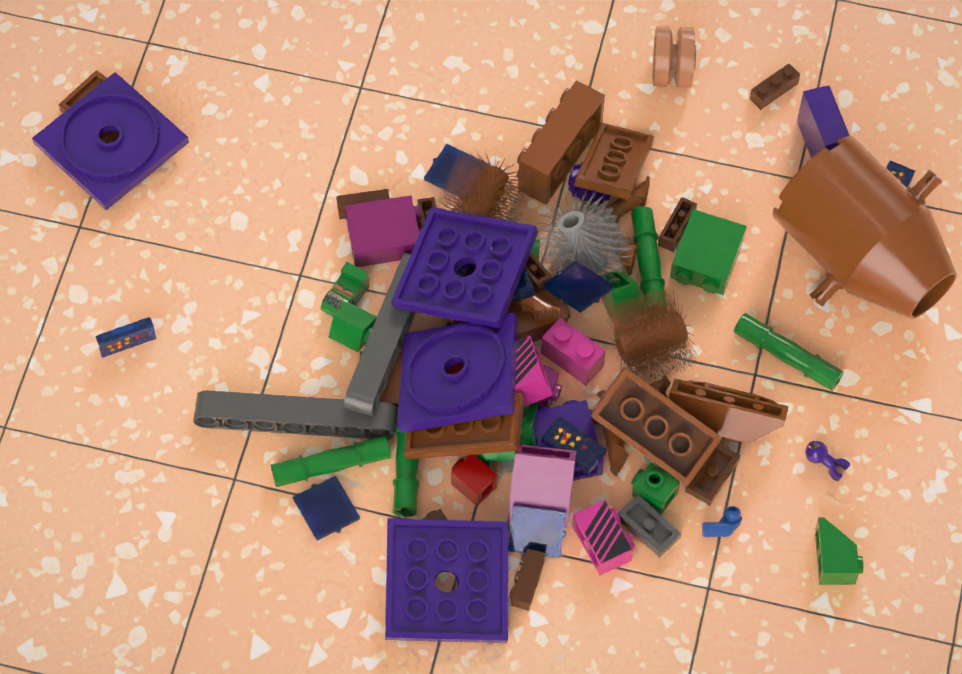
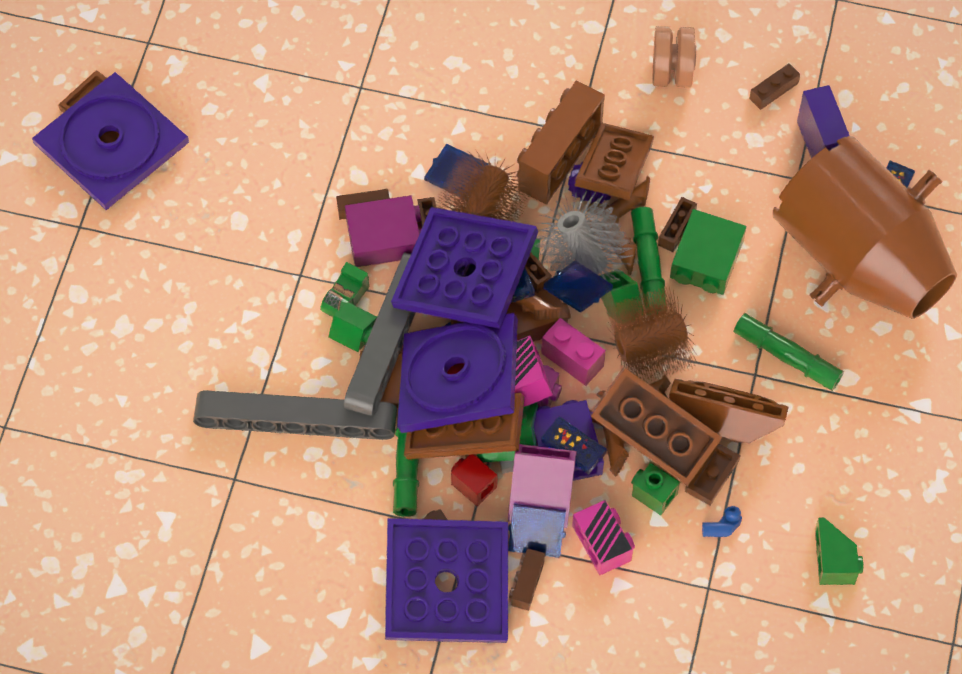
(126, 337): clear blue tile -> none
(326, 508): clear blue piece -> none
(330, 461): green piece -> none
(649, 526): dark grey plate -> none
(820, 454): dark purple arm -> none

